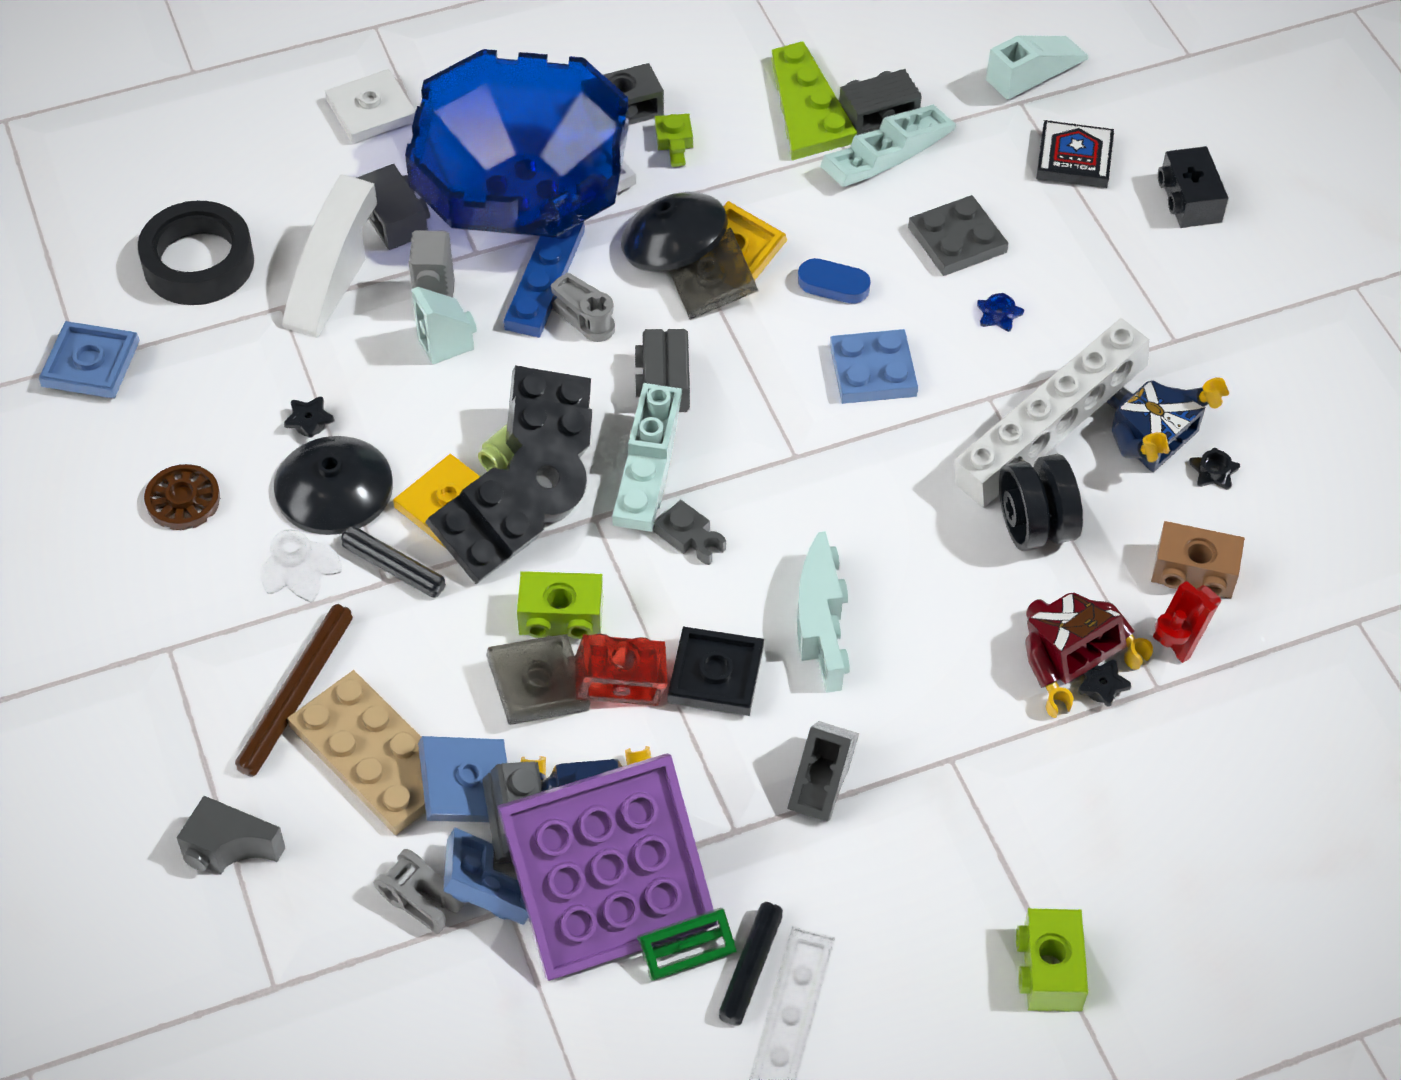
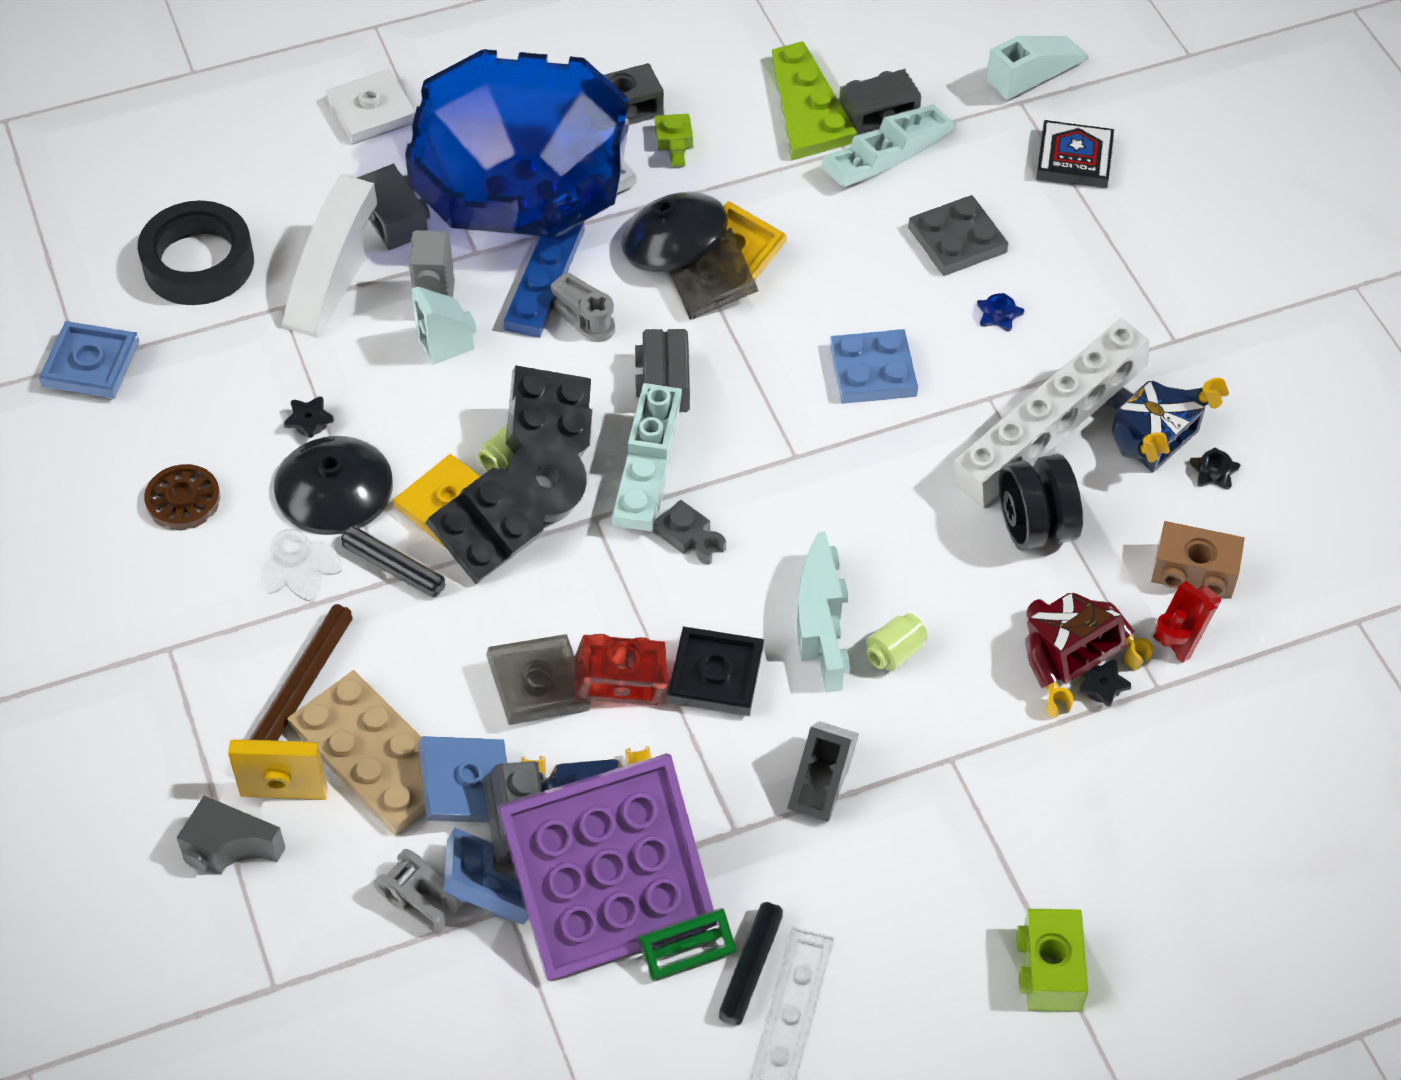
(278, 769): none -> yellow plate
(545, 591): lime brick -> none
(834, 280): blue tile -> none
(896, 642): none -> yellowish green brick
(1193, 187): black brick -> none

